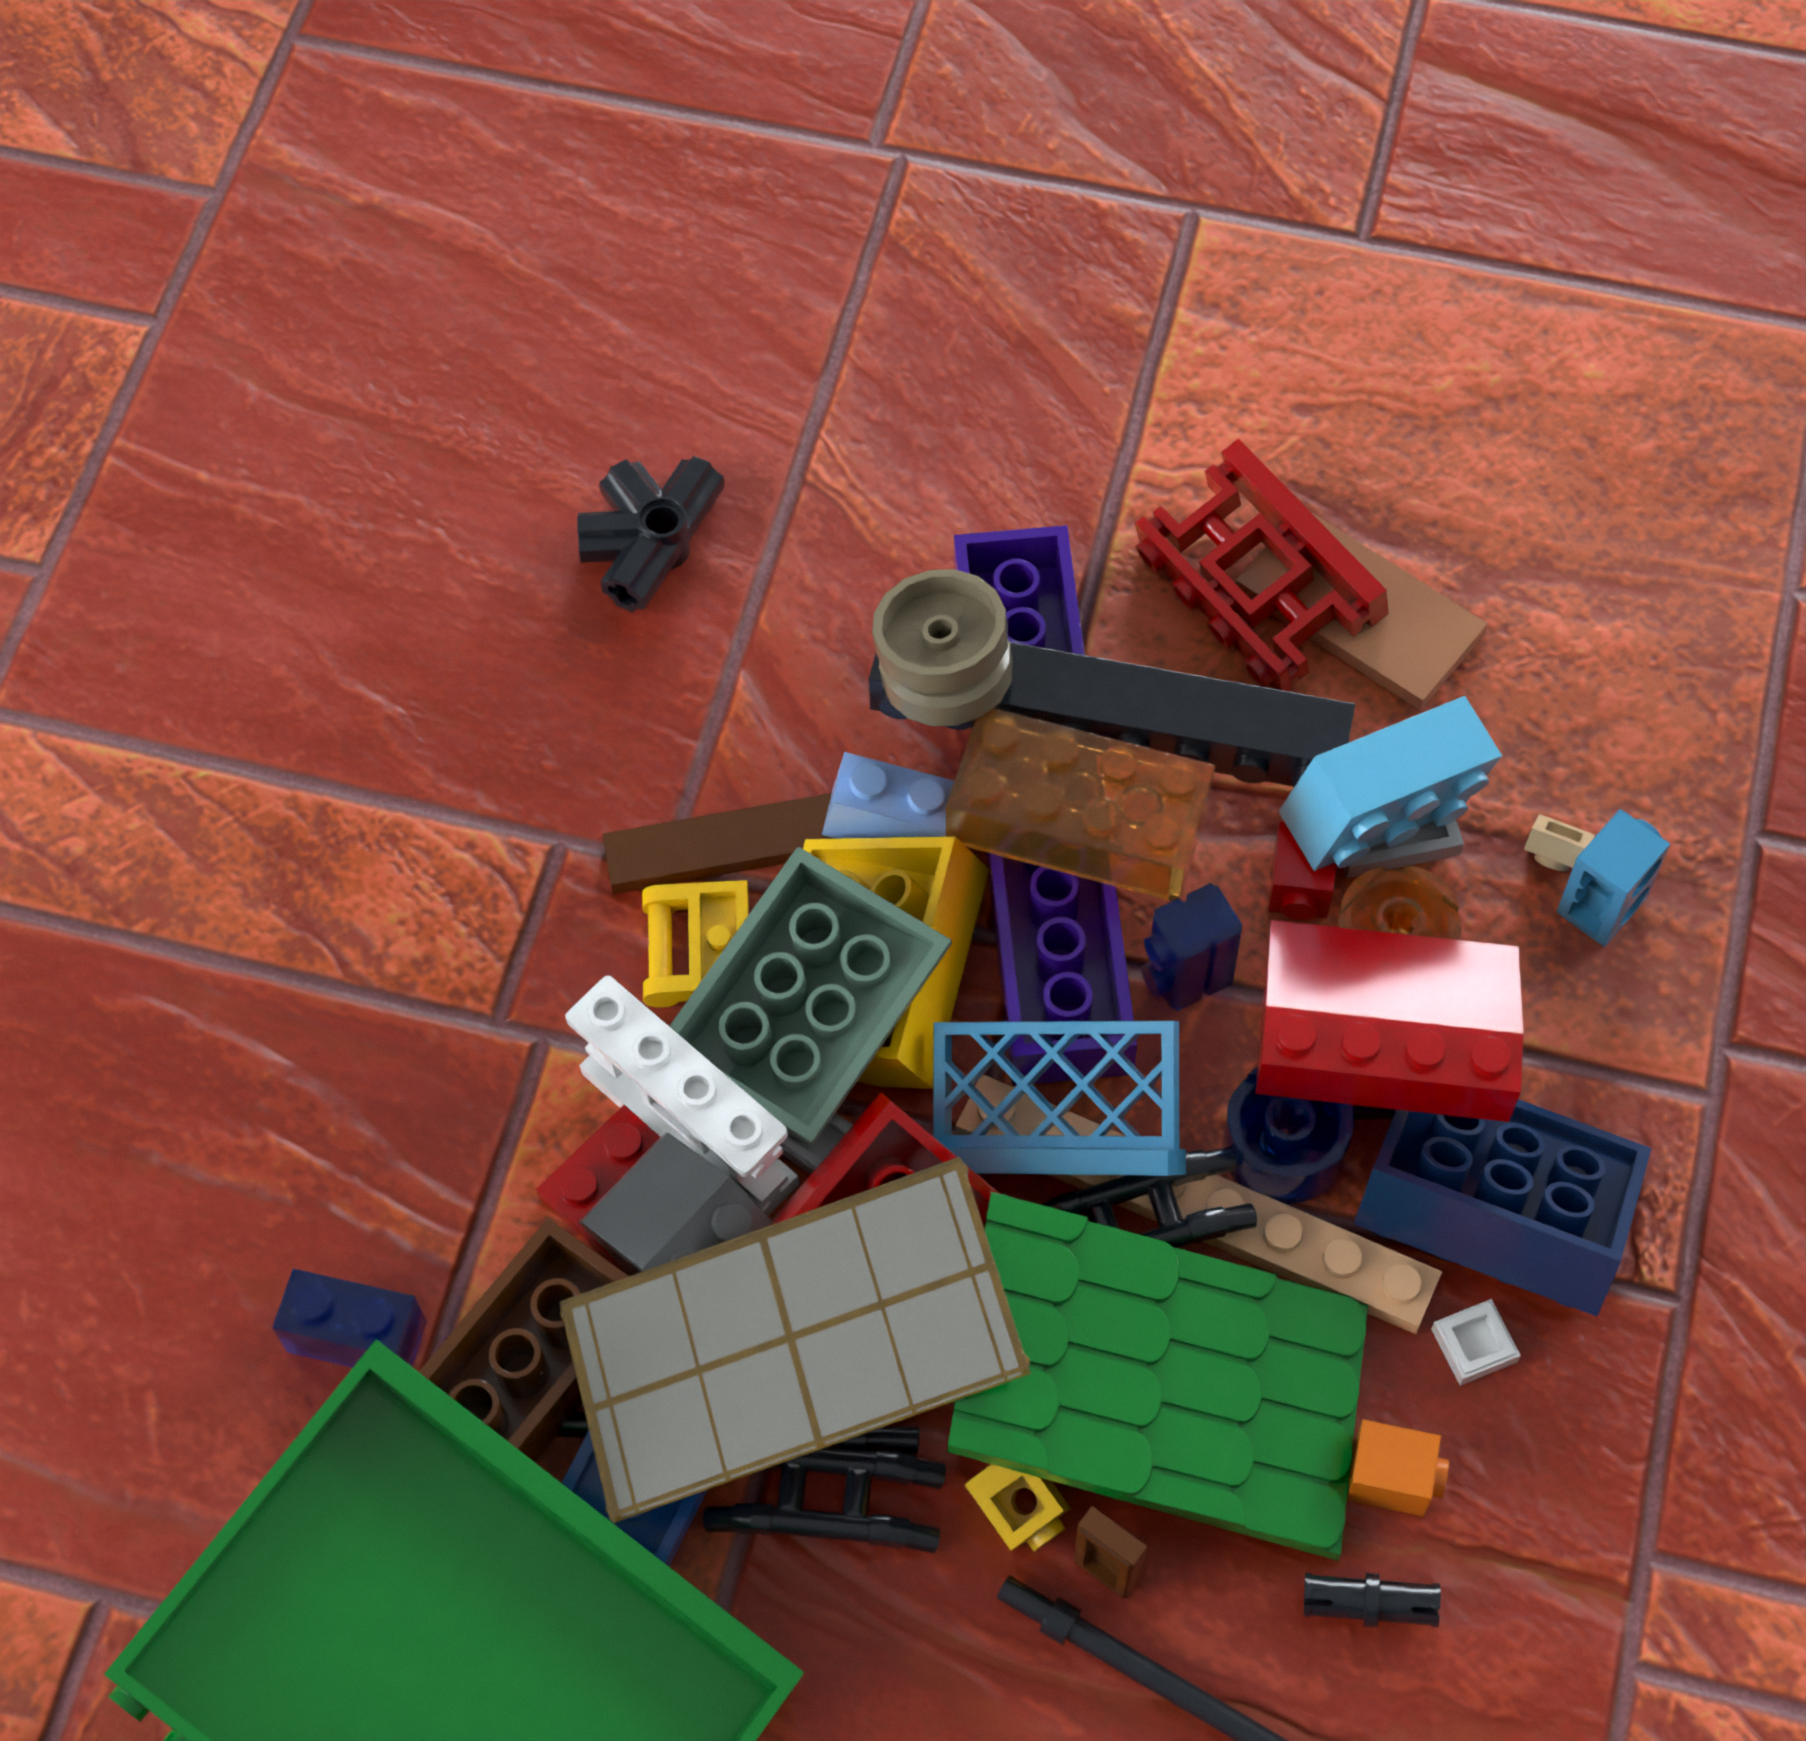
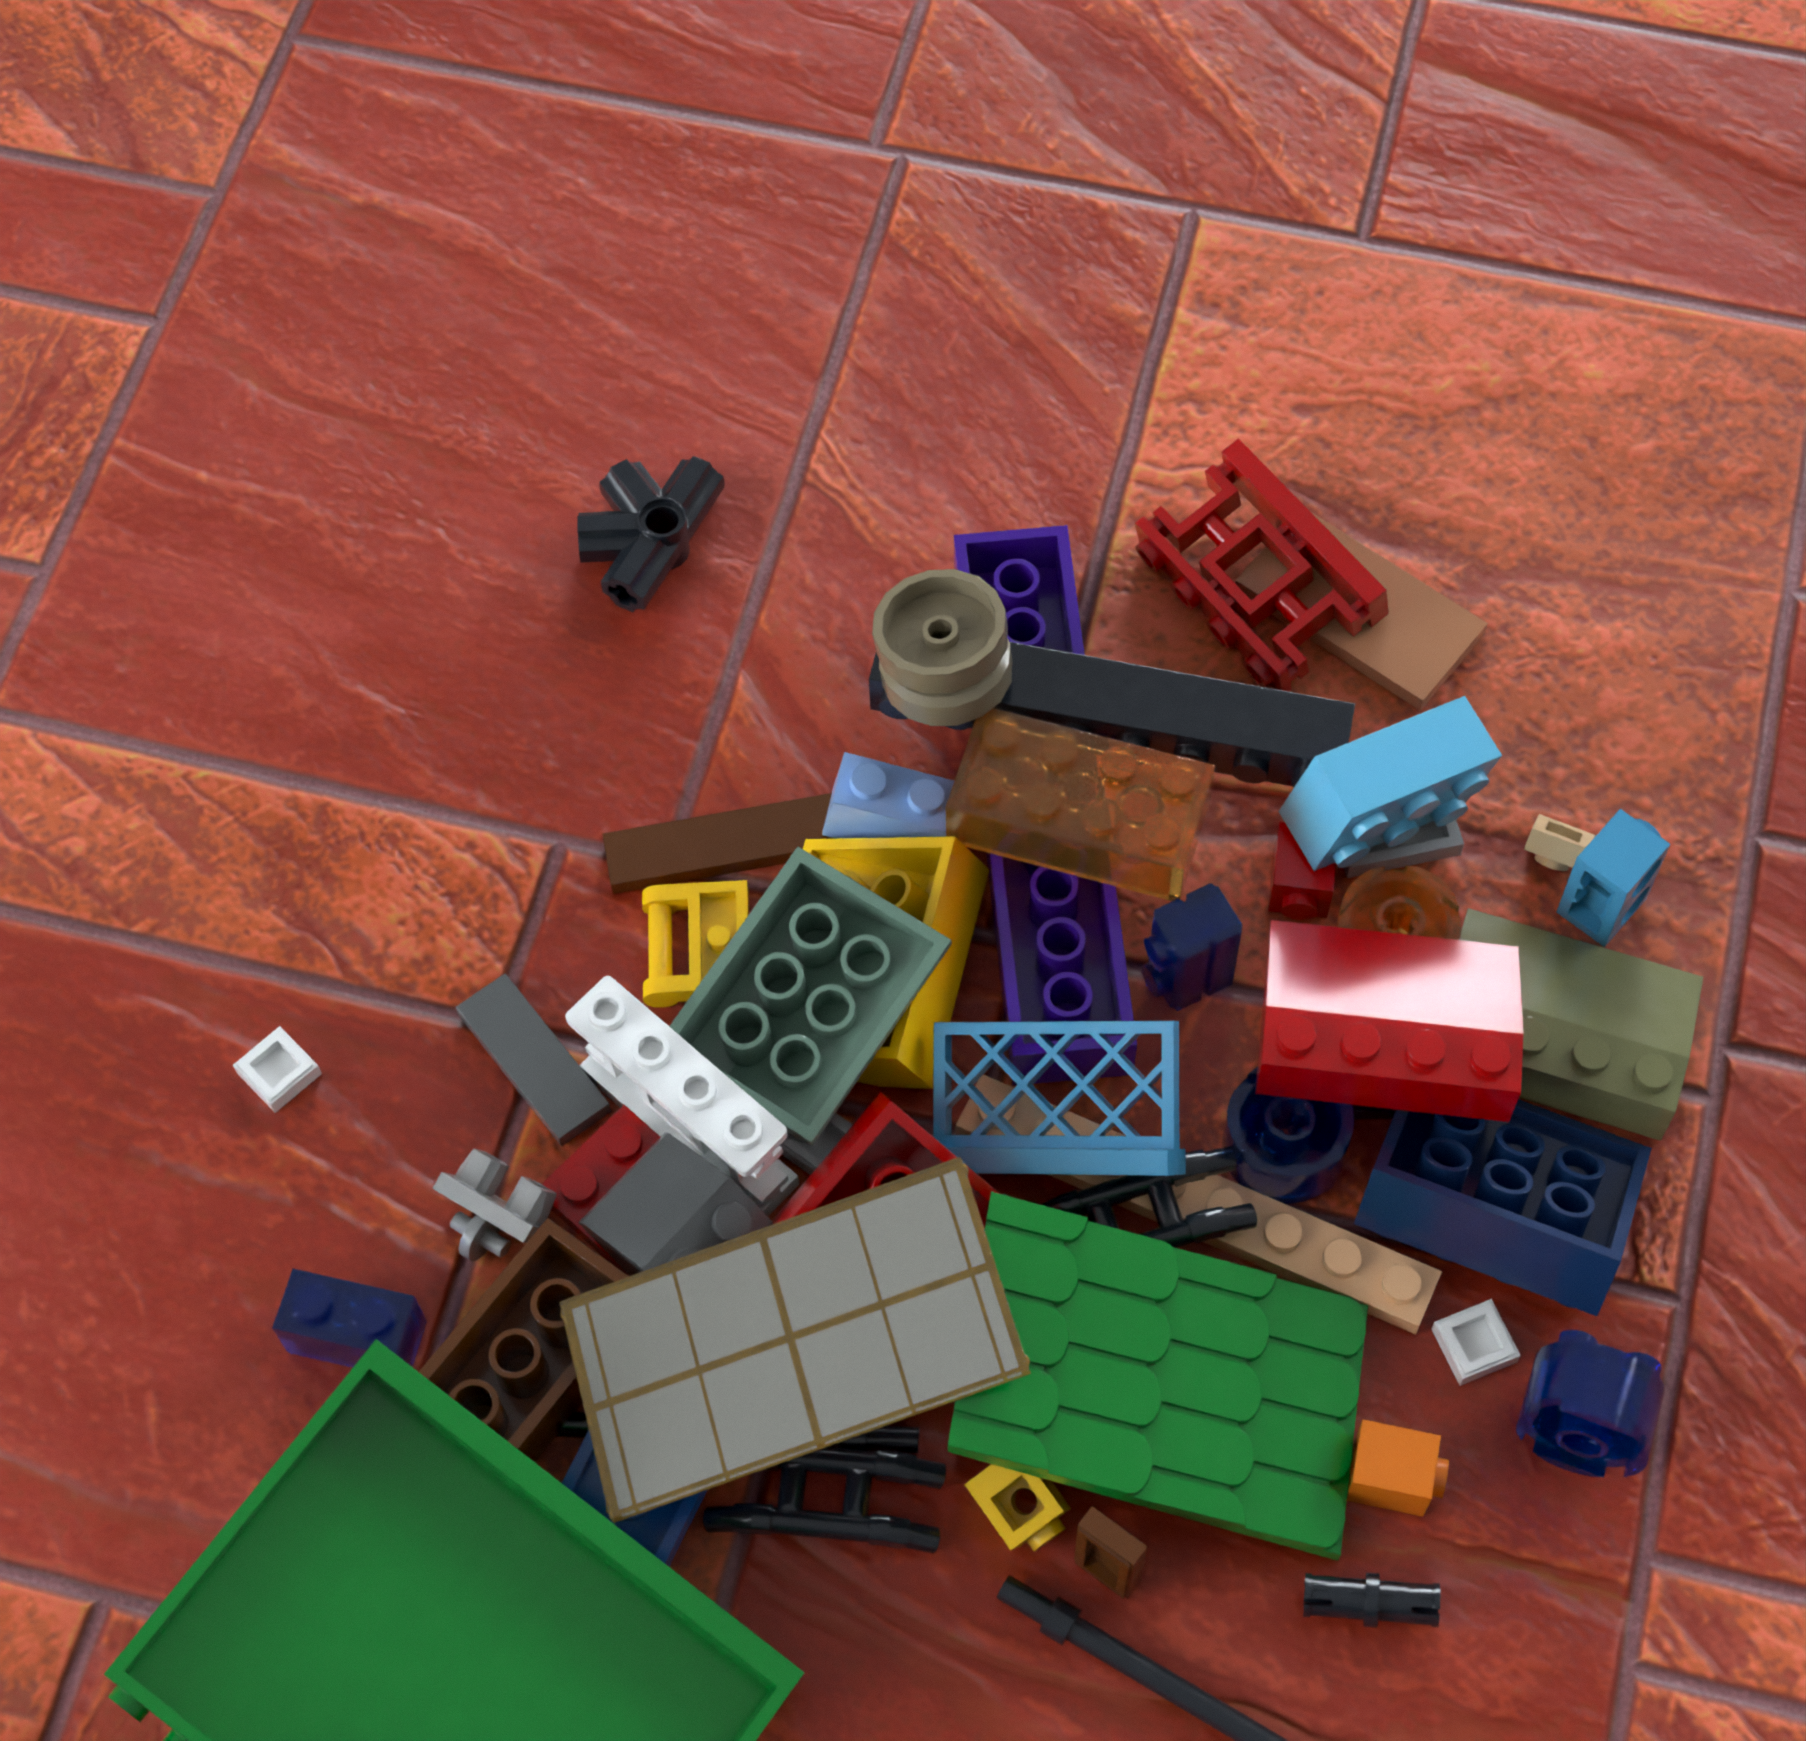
(277, 1069): none -> white tile
(475, 1189): none -> light grey hips
(533, 1059): none -> dark grey tile
(1591, 1406): none -> clear blue brick
(1598, 1026): none -> olive slope

